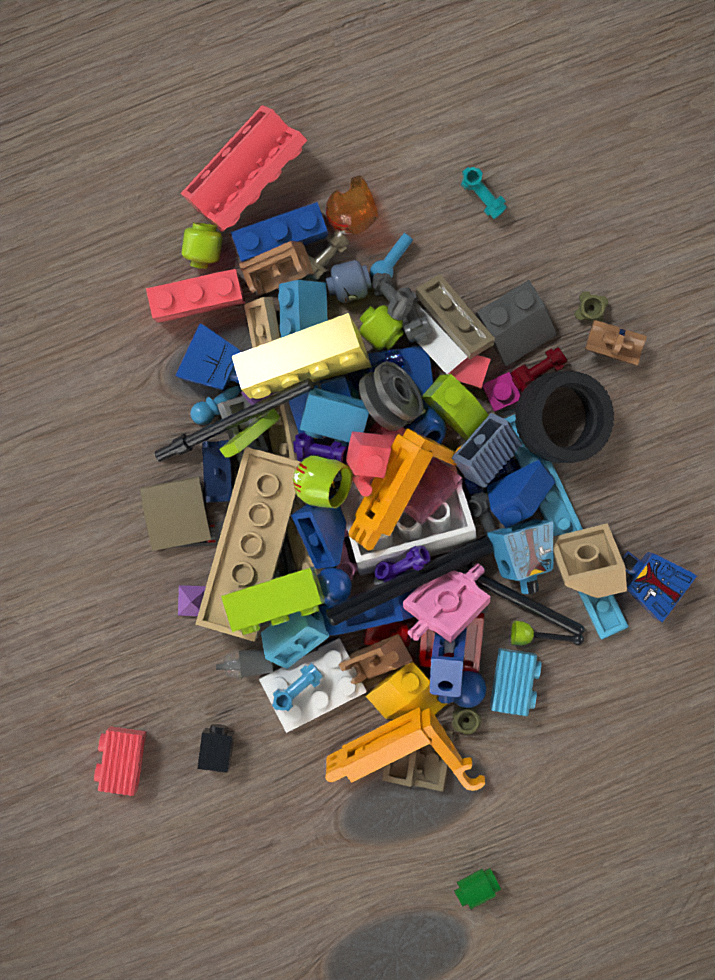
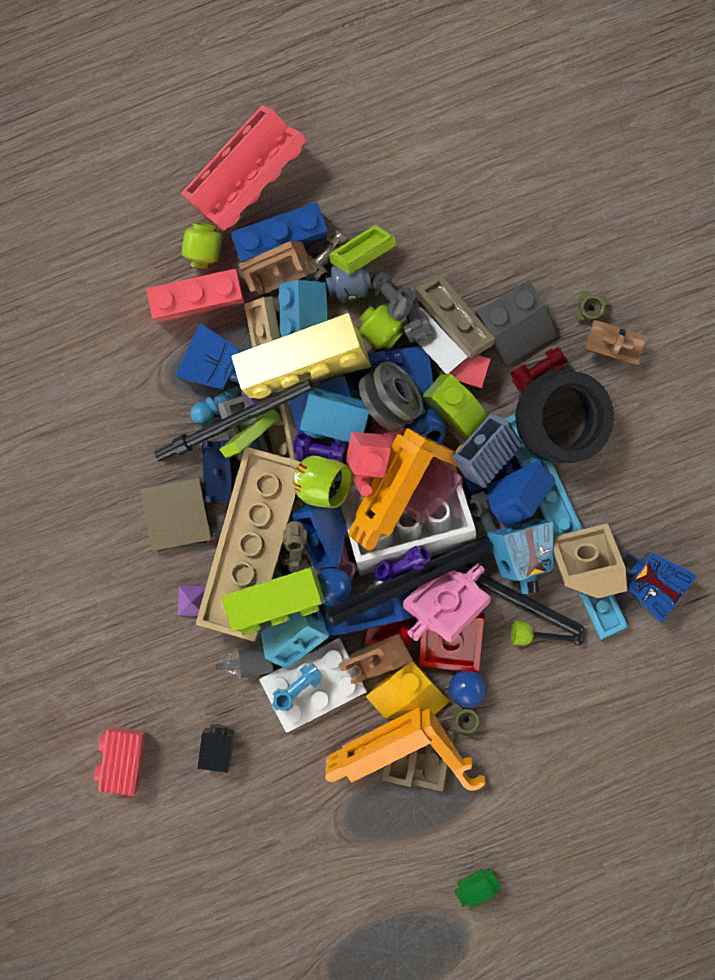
(294, 539): none -> dark tan bar
(354, 210): clear orange helmet -> none
(362, 249): none -> lime tile
(393, 256): dark azure bar -> none
(447, 671): blue torso -> none
(472, 181): teal bar -> none
(501, 392): dark pink plate -> none
(514, 682): medium azure brick -> none

